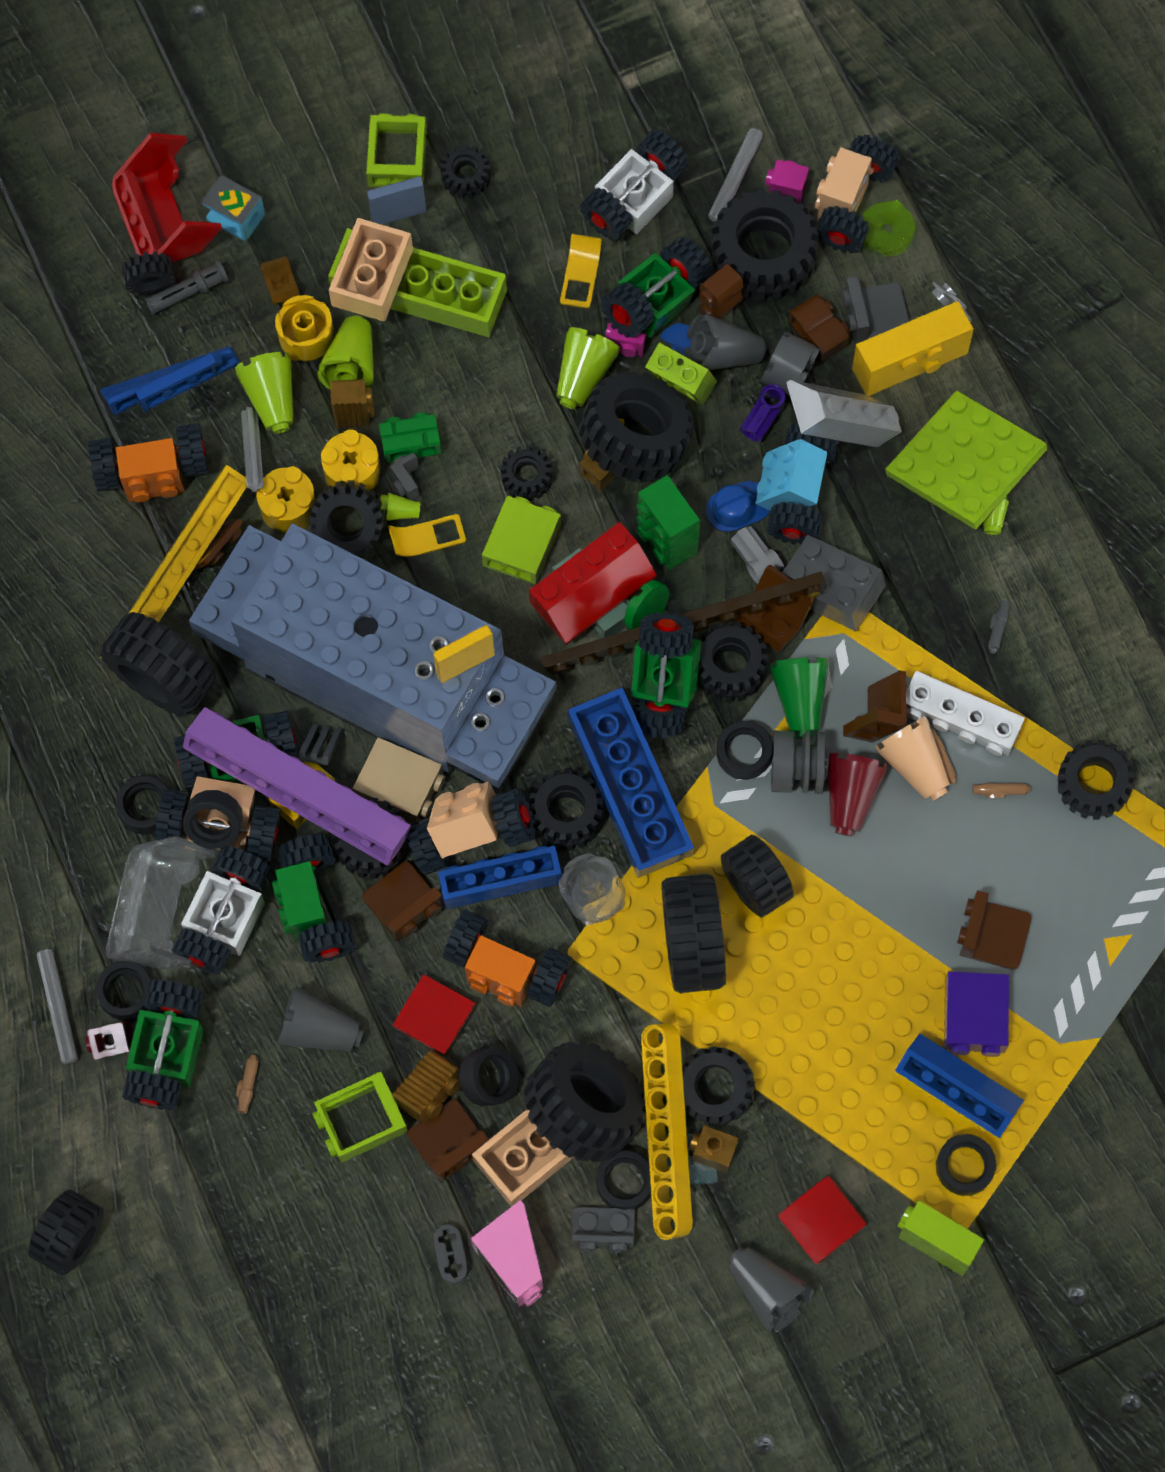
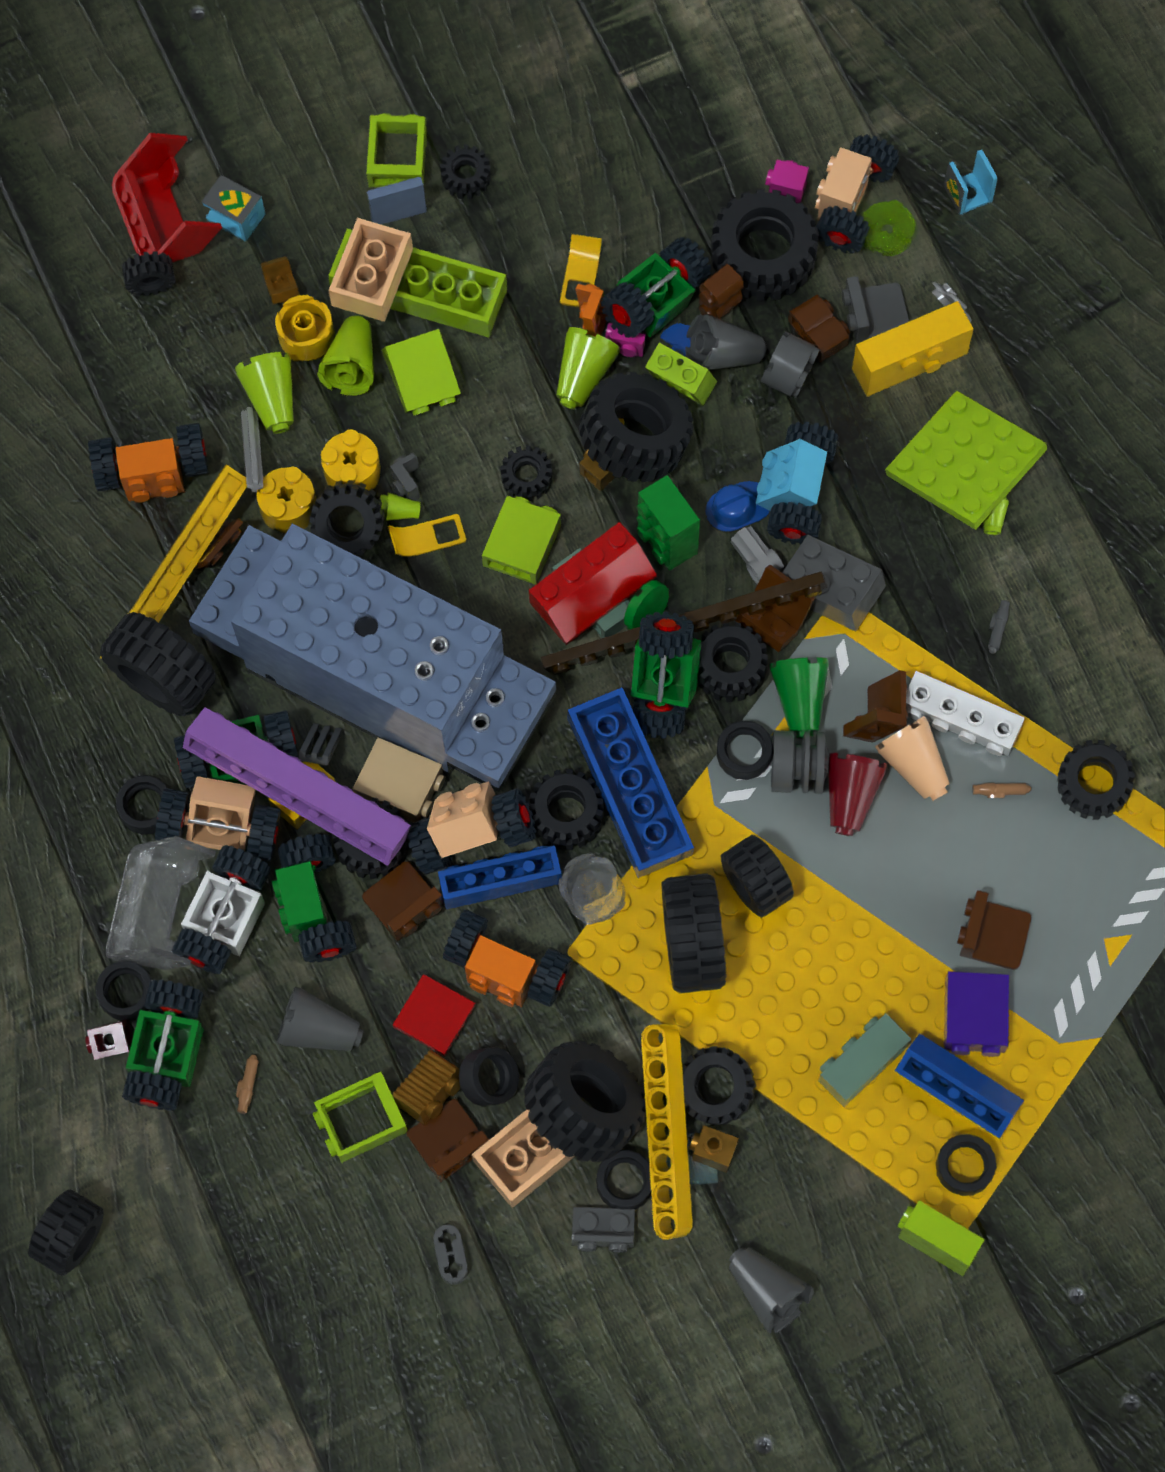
(57, 1006): light grey axle -> none
(166, 383): blue wedge -> none
(202, 279): dark grey pin -> none
(213, 838): black tyre -> none
(351, 403): pearl gold brick -> none
(409, 436): green brick -> none
(421, 372): none -> lime slope
(464, 653): yellow tile -> none
(510, 1255): bright pink slope -> none
(590, 307): none -> orange bracket
(635, 187): brick -> none
(737, 171): light grey axle -> none
(763, 414): dark purple piece -> none
(822, 1219): red slope -> none
(842, 414): light grey slope -> none
(863, 1059): none -> sand green brick
(946, 762): medium nougat piece -> none
(981, 179): none -> medium azure piece

